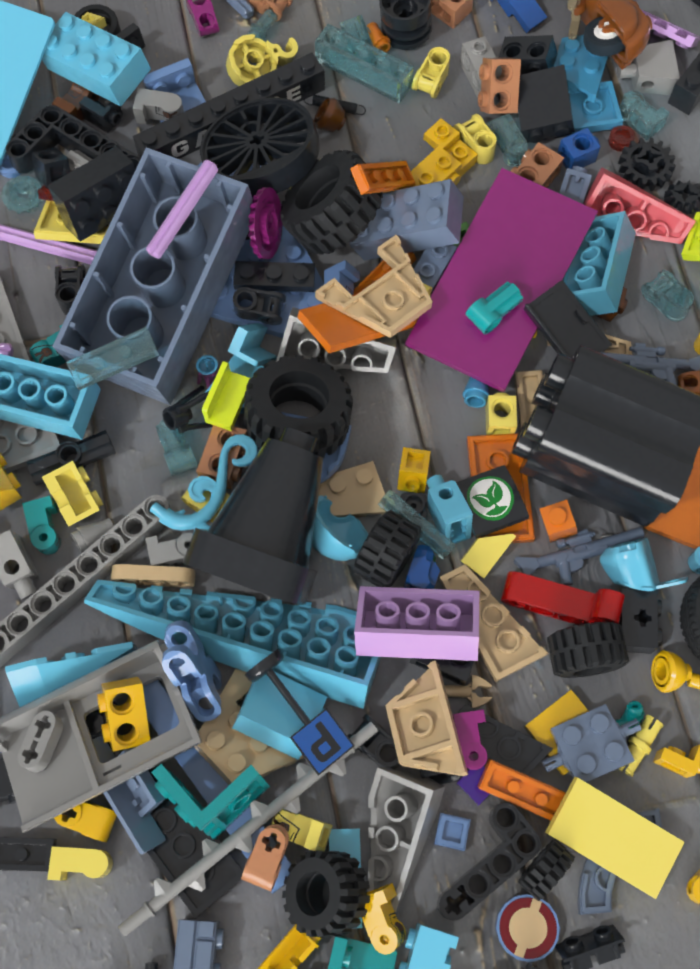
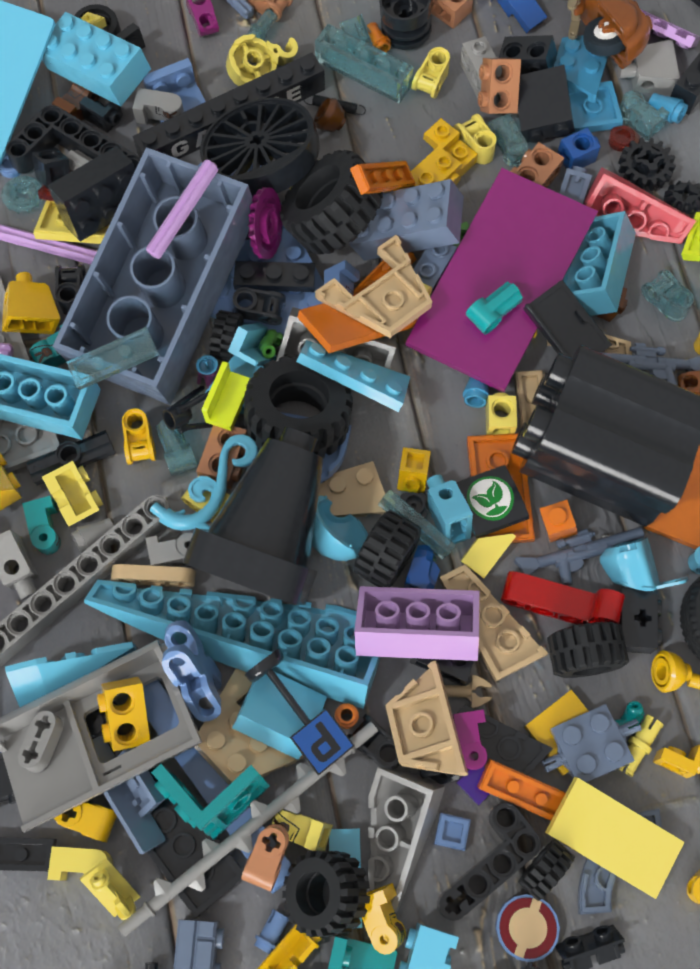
(29, 307): none -> yellow torso
(111, 889): none -> light yellow hinge
(137, 442): none -> yellow piece
(223, 333): none -> black tyre
(266, 344): none -> bright green arm
(271, 931): none -> medium blue pin
(346, 709): none -> orange pin
(357, 374): none -> medium azure wing
(674, 105): none -> dark azure cone

